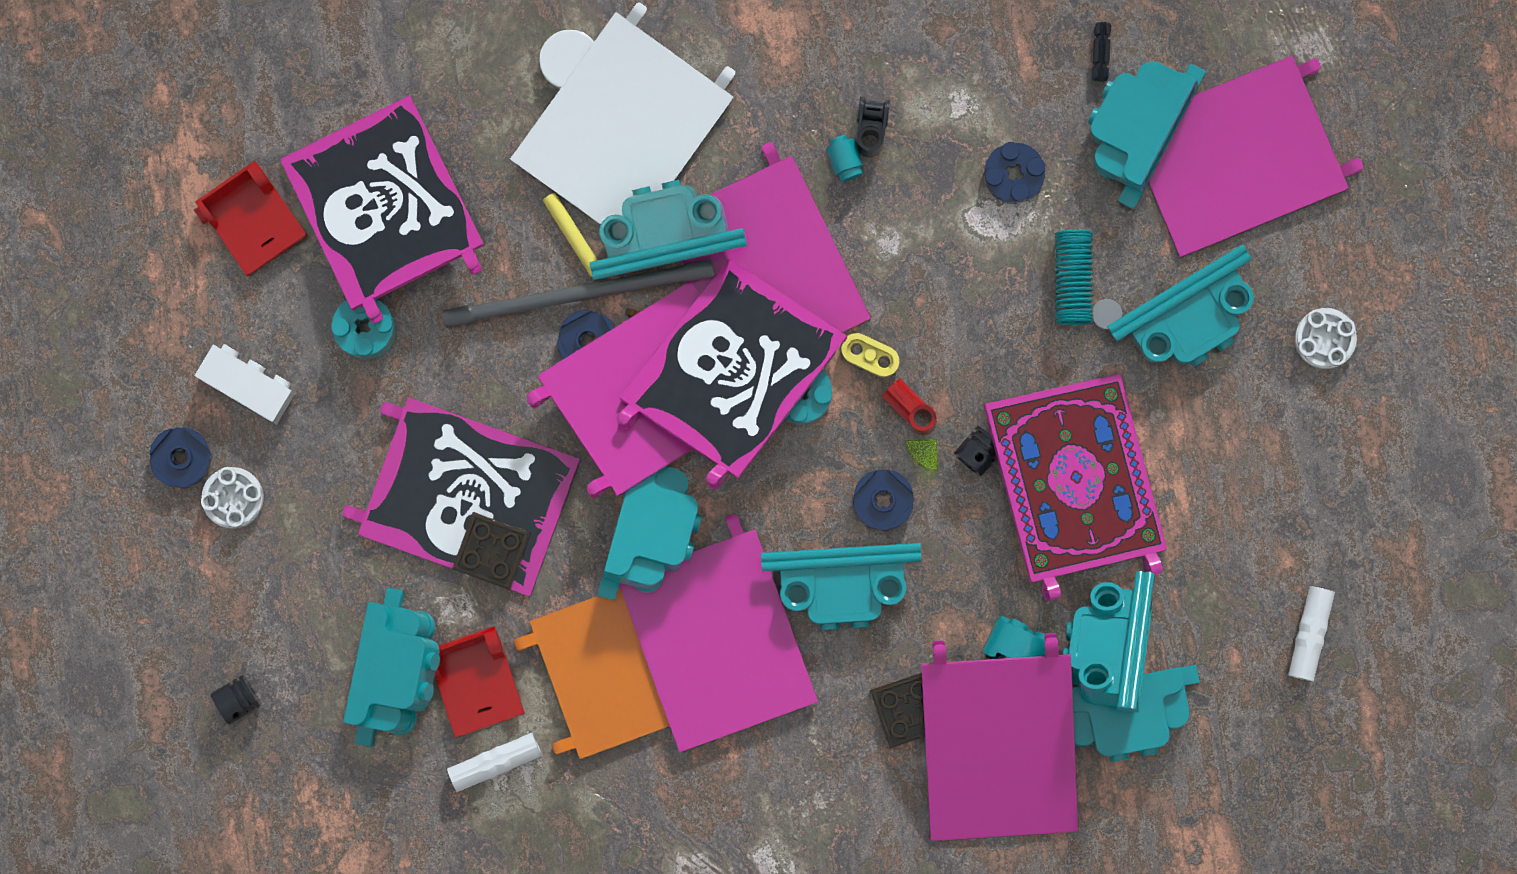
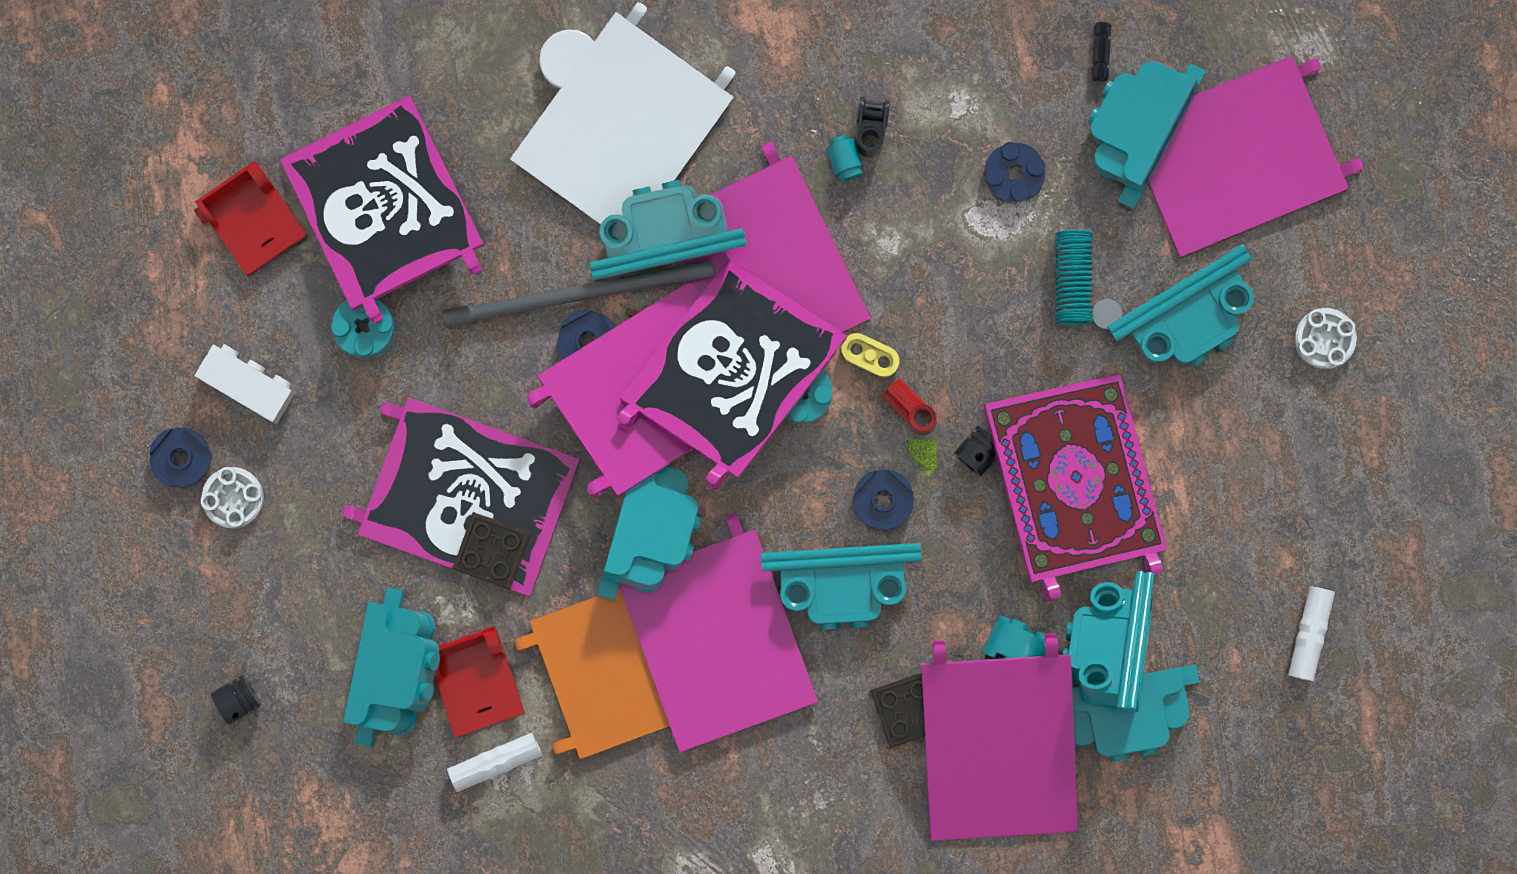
(570, 231): light yellow piece -> none

